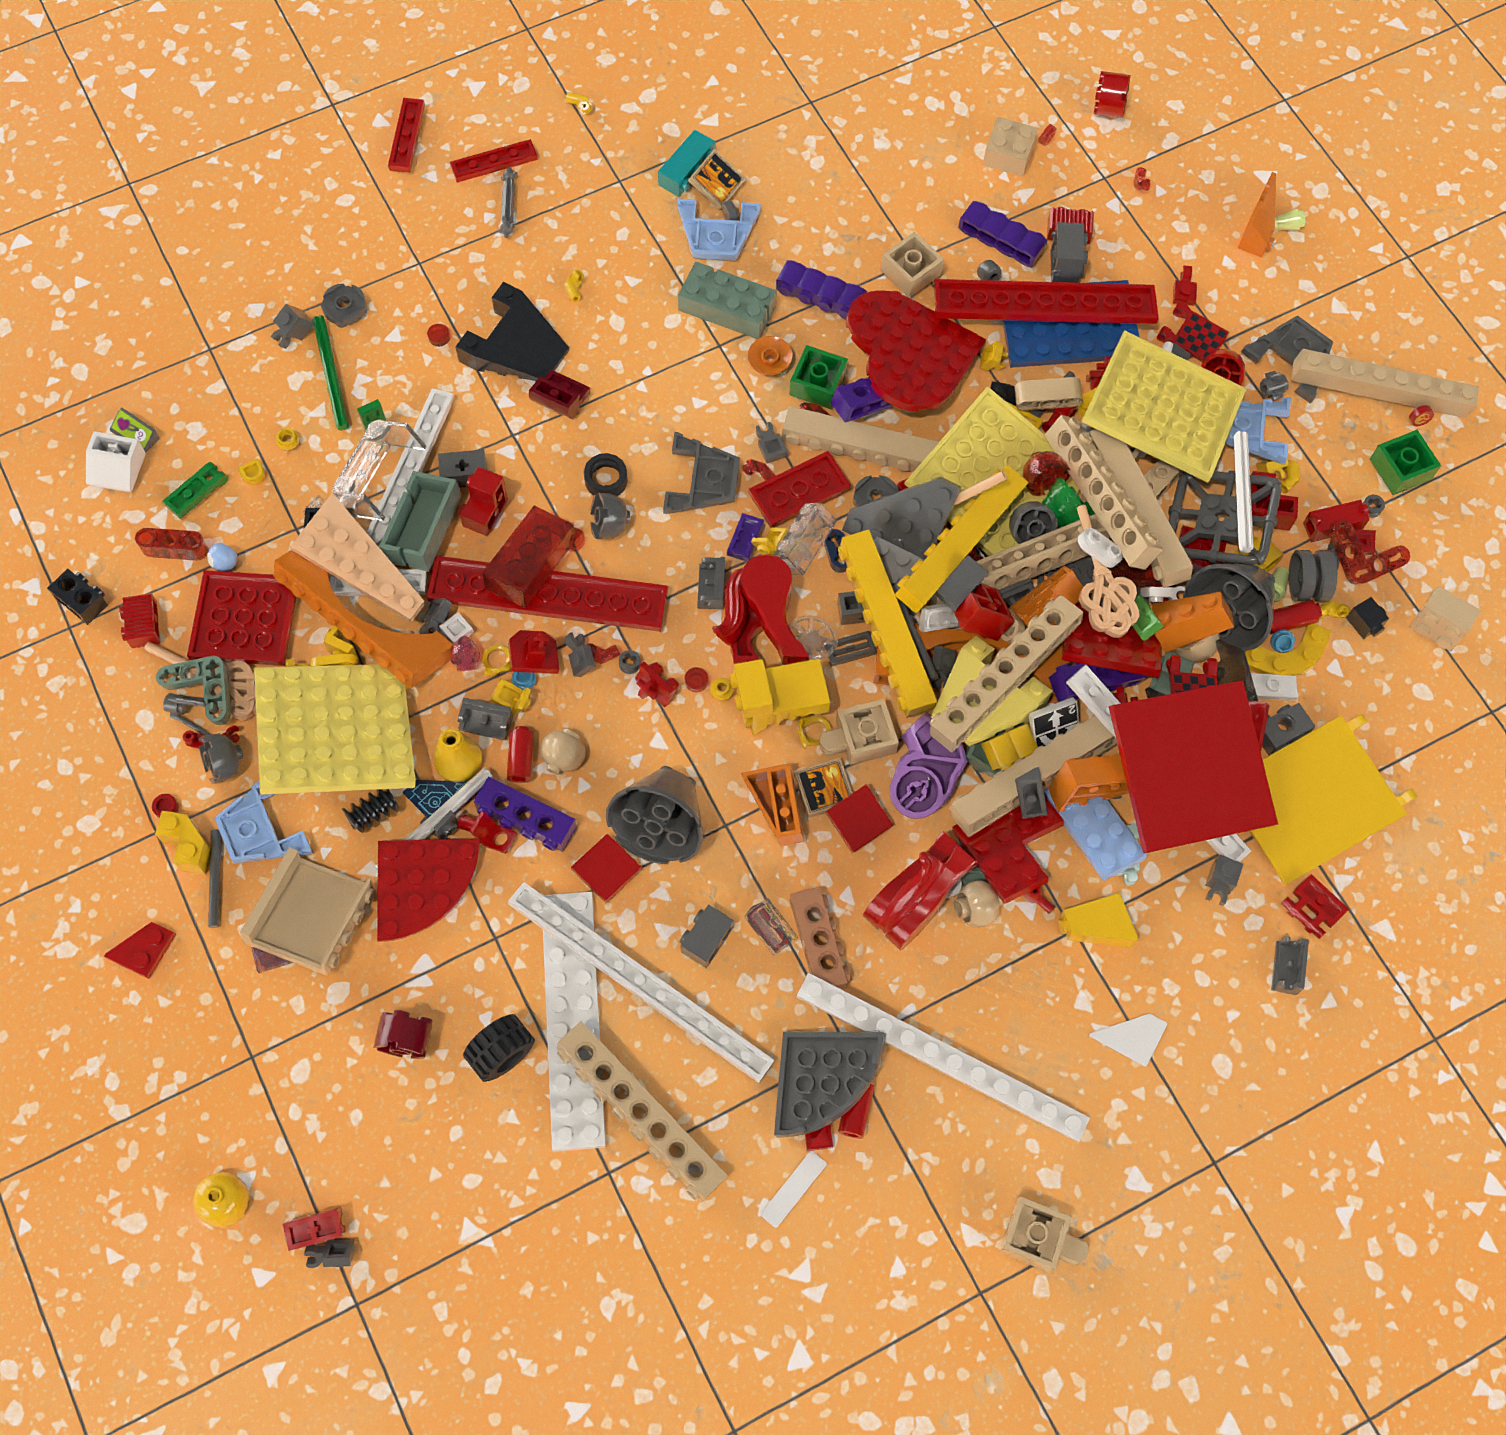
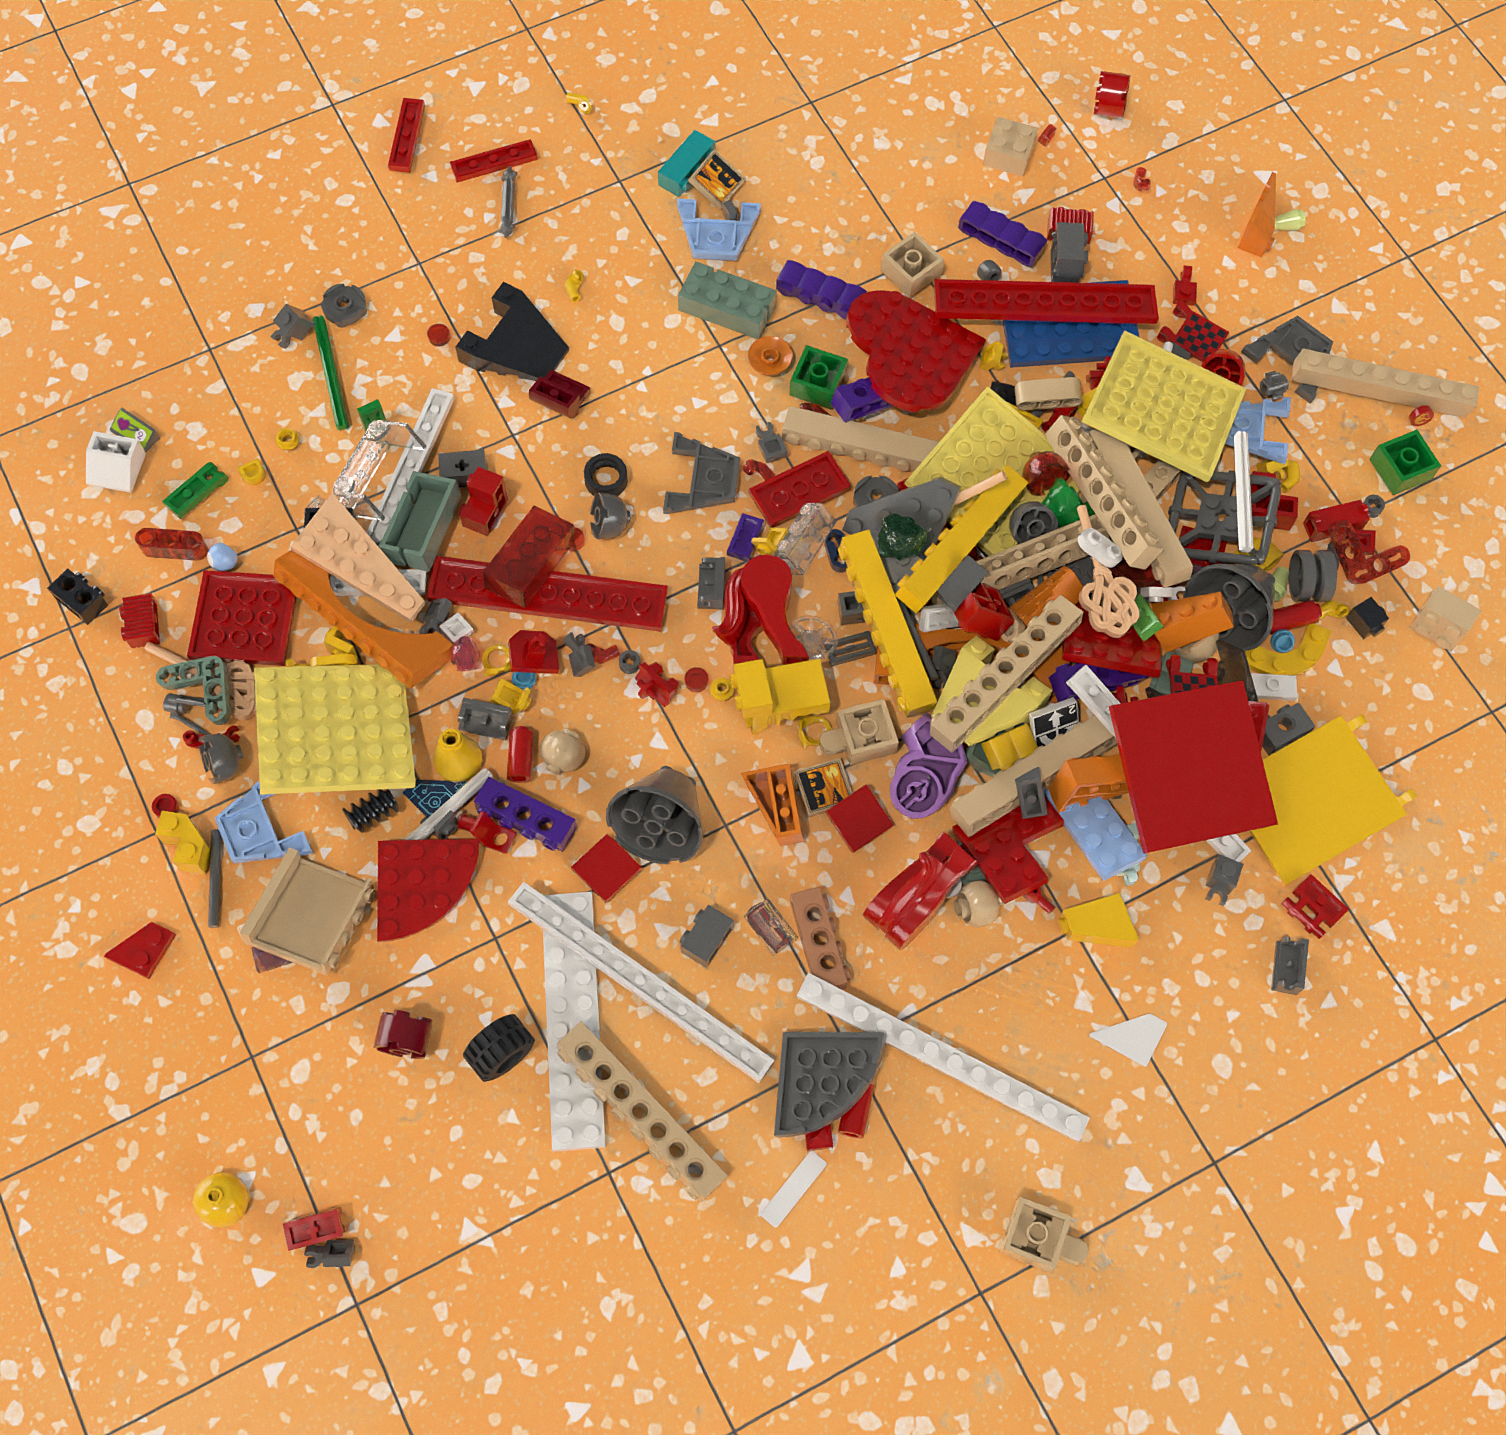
(901, 536): none -> clear green hair

